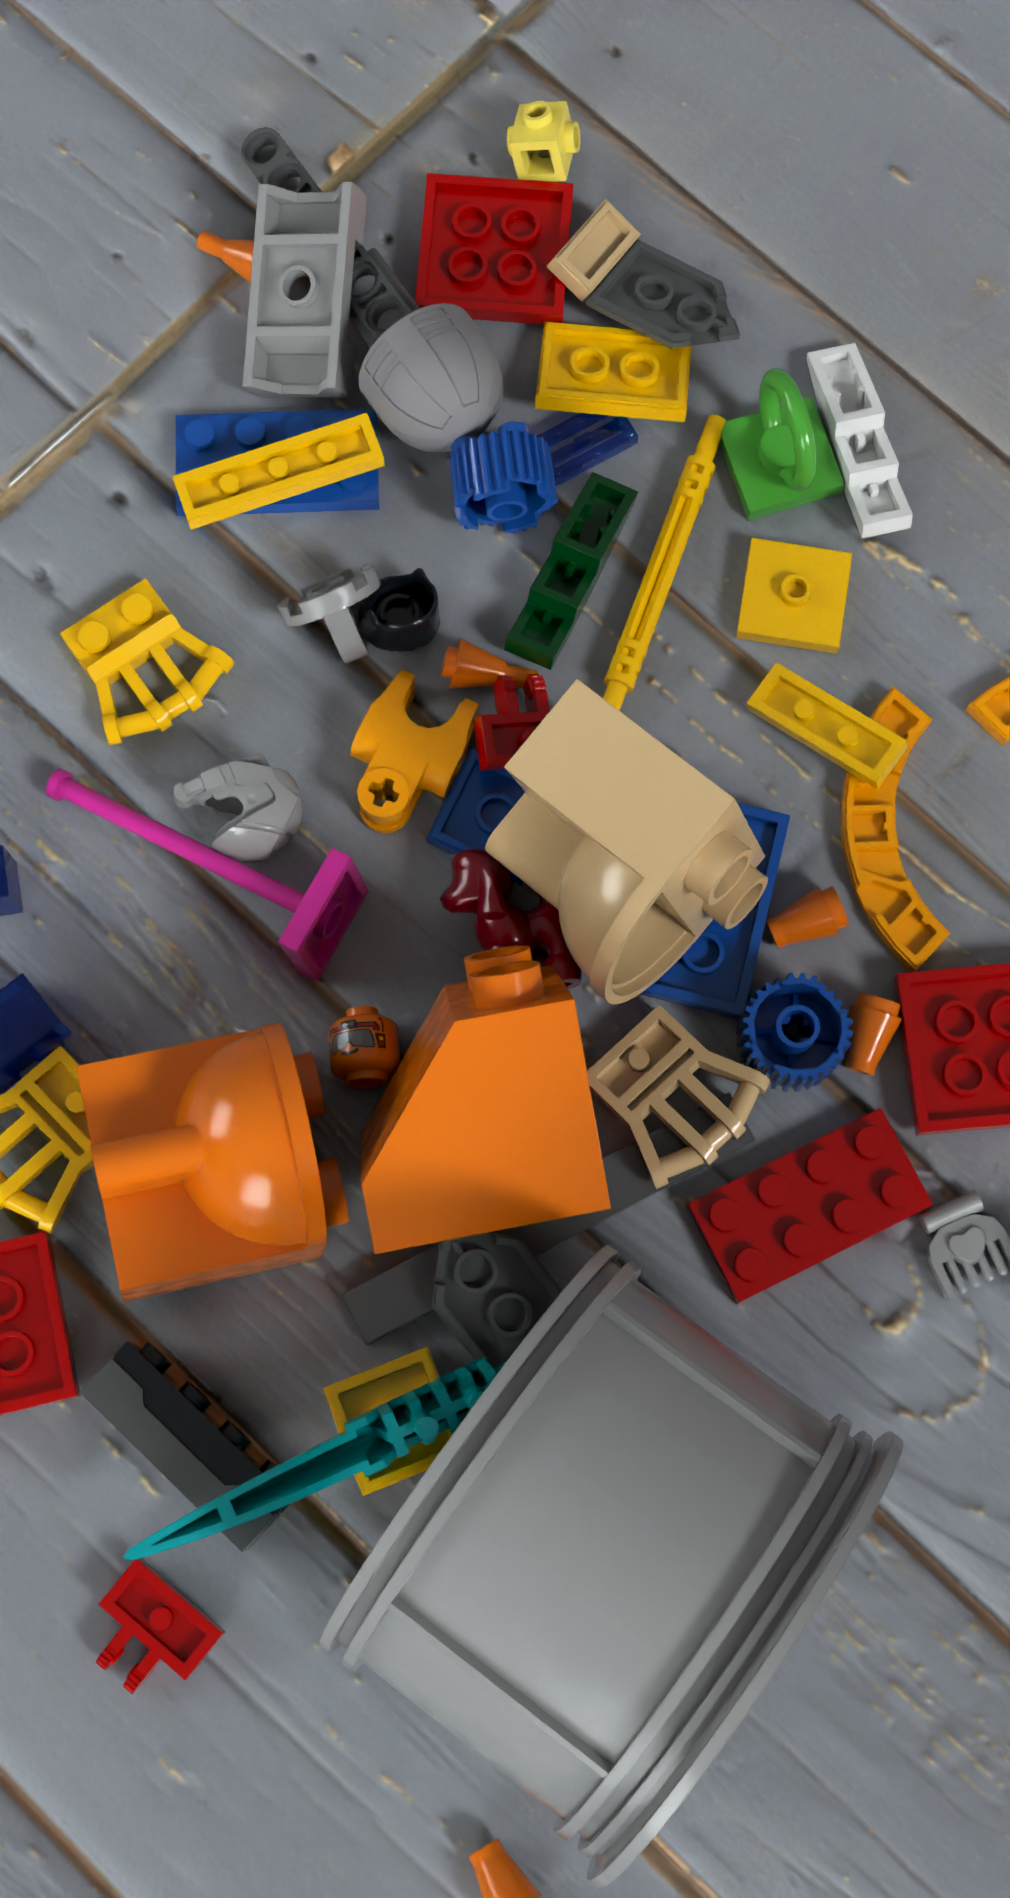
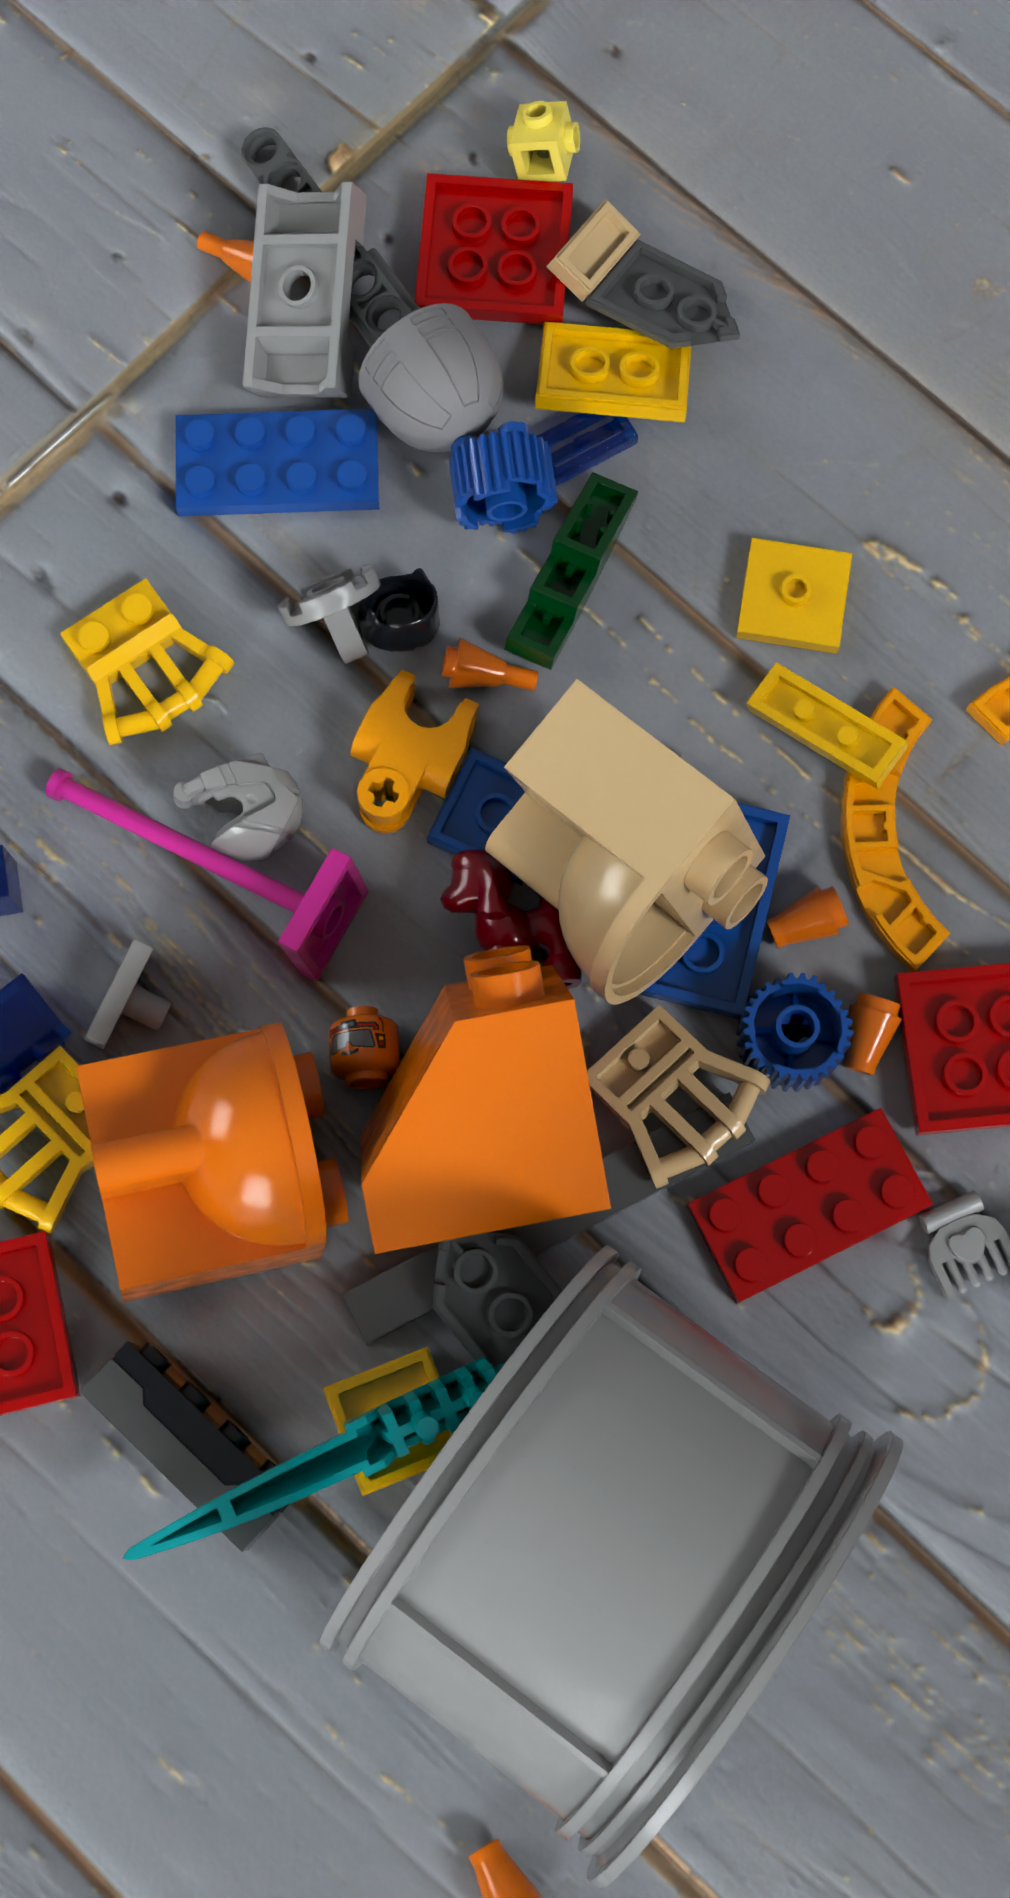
(127, 999): none -> light grey tile
(160, 1620): red hinge -> none
(278, 471): yellow plate -> none
(504, 733): red hinge -> none
(663, 565): yellow axle -> none
(781, 452): bright green tile -> none
(858, 440): white slope -> none

